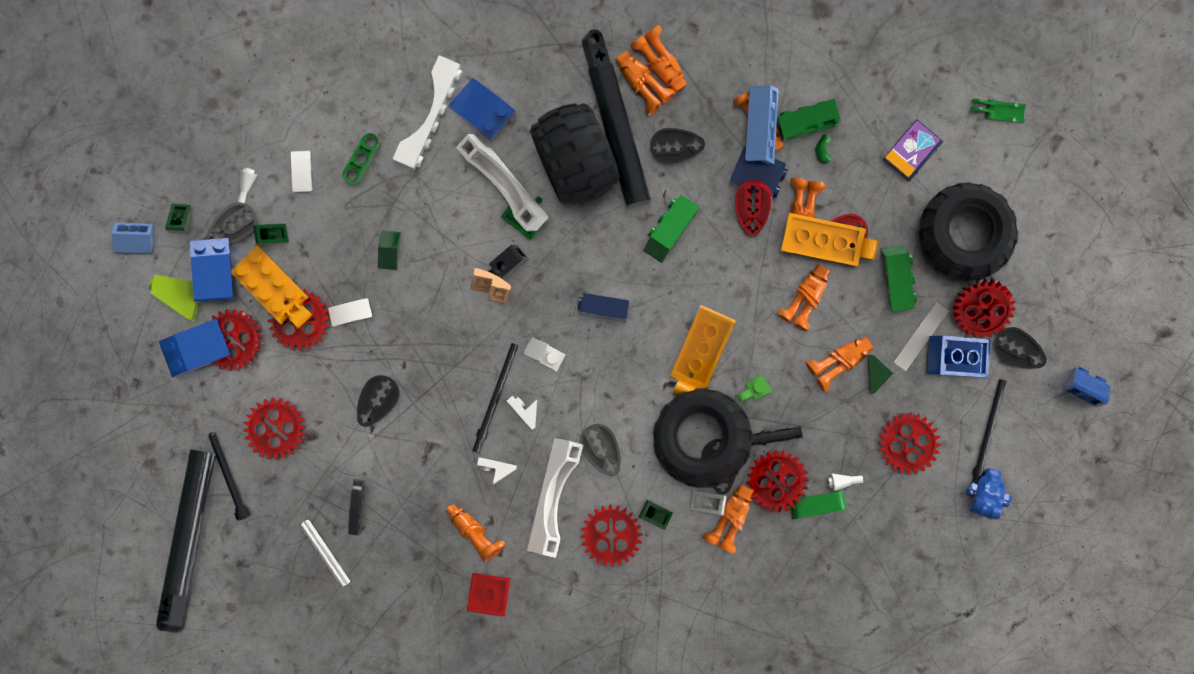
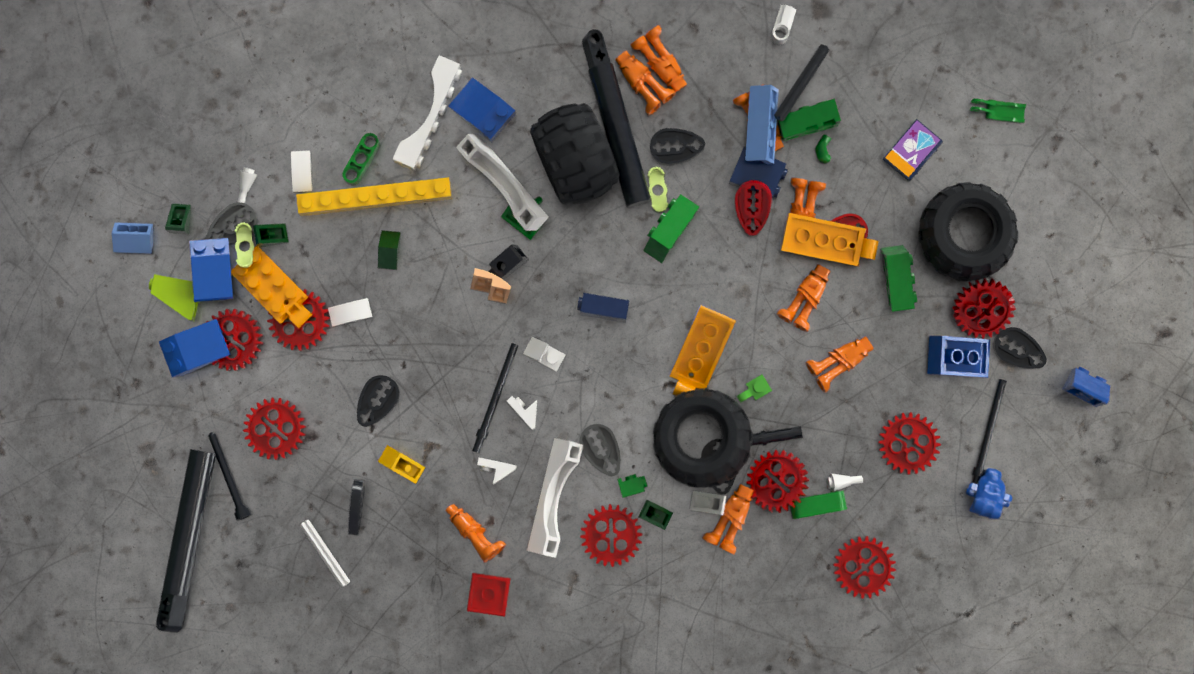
(244, 233): none -> yellowish green piece
(374, 196): none -> yellow brick
(401, 464): none -> yellow slope
(632, 485): none -> green brick
(656, 177): none -> yellowish green piece
(783, 23): none -> white piece
(801, 82): none -> black axle
(875, 581): none -> red gear
(877, 374): dark green slope -> none
(921, 336): white sticker -> none

